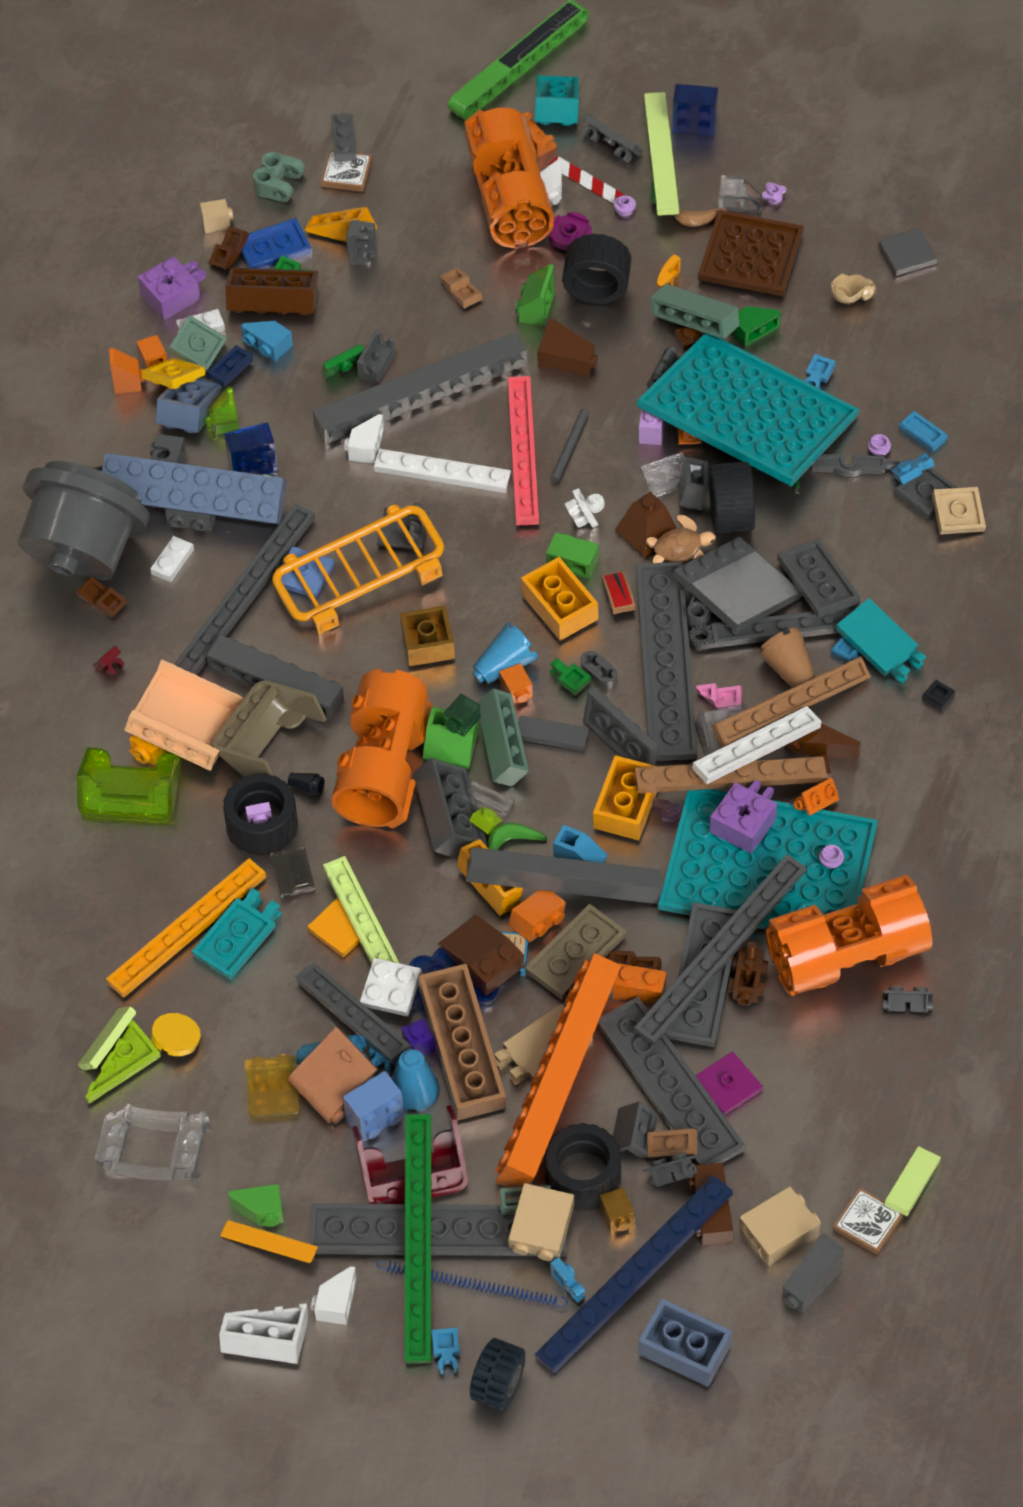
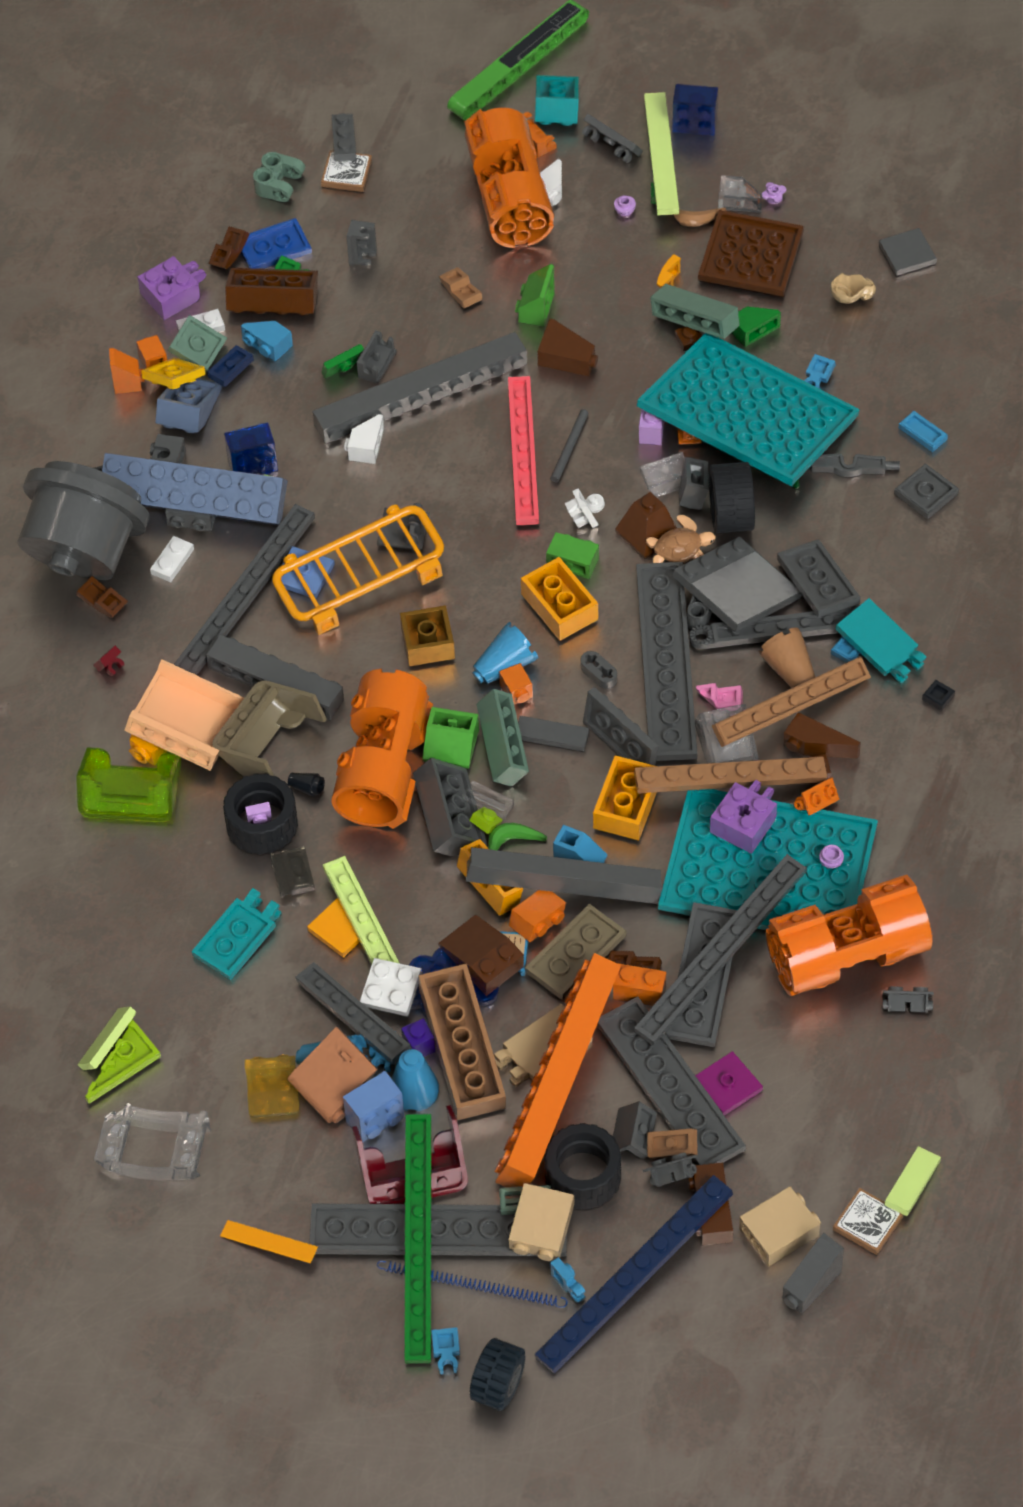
(175, 1034): yellow tile -> none
(185, 928): light orange plate -> none
(216, 215): tan brick -> none
(222, 415): clear neon green slope -> none
(258, 1204): bright green slope -> none
(265, 1334): white wedge -> none
(335, 1298): white slope -> none
(336, 224): light orange slope -> none
(442, 471): white plate -> none
(462, 715): clear green brick -> none
(571, 677): green plate -> none
(573, 221): magenta plate -> none
(588, 181): sticker -> none
(602, 253): black tyre -> none
(617, 1210): pearl gold brick -> none
(618, 592): slope -> none
(667, 359): dark grey hinge -> none
(671, 811): plate -> none
(685, 1342): sand blue brick -> none
(749, 969): reddish brown brick -> none
(756, 745): white plate -> none
(879, 445): lavender plate -> none
(911, 469): dark azure plate -> none
(958, 510): tan plate -> none

